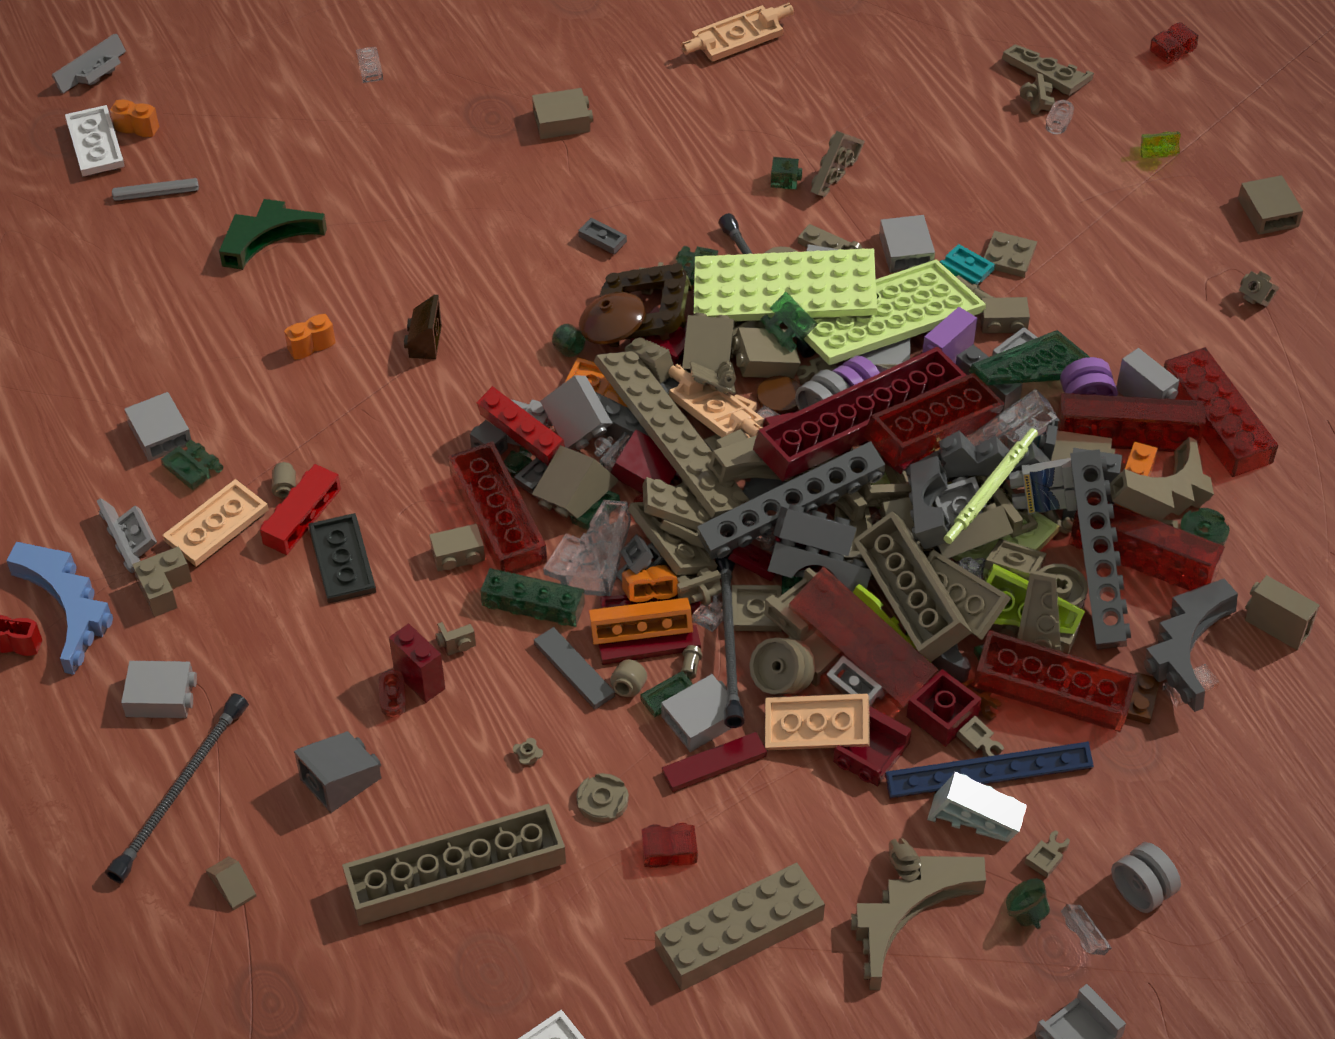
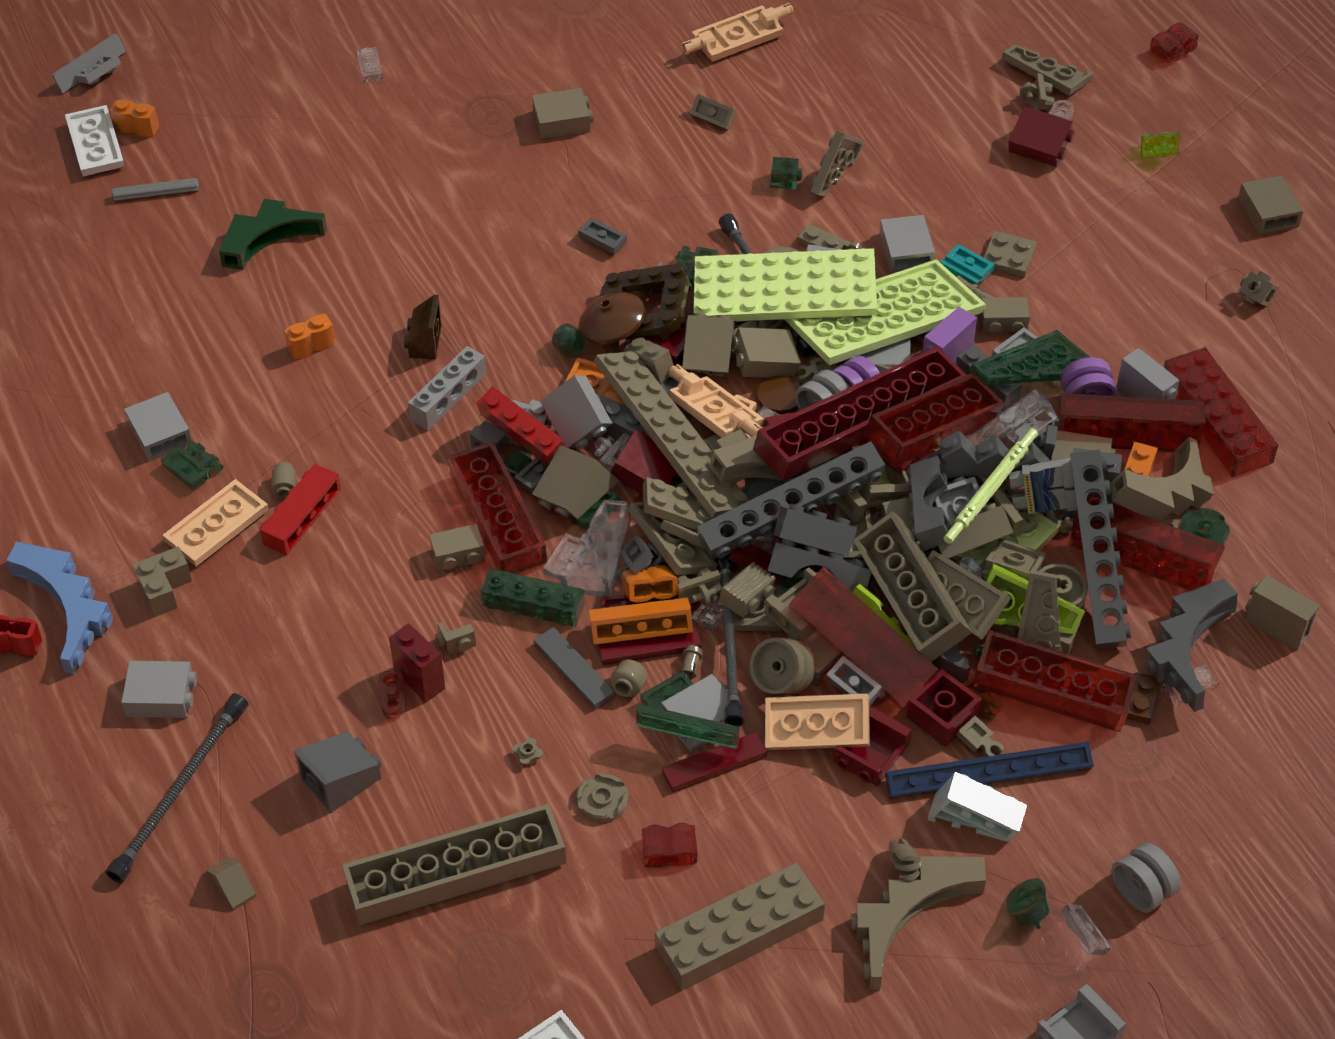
(130, 532): light grey bracket -> none
(342, 558): pearl dark grey tile -> none
(447, 388): none -> light grey brick
(687, 726): none -> clear green tile
(713, 111): none -> dark tan plate
(722, 379): dark tan hinge -> none
(747, 590): none -> dark tan brick
(794, 317): clear green plate -> none
(1041, 136): none -> dark red brick
(1046, 857): dark tan plate -> none

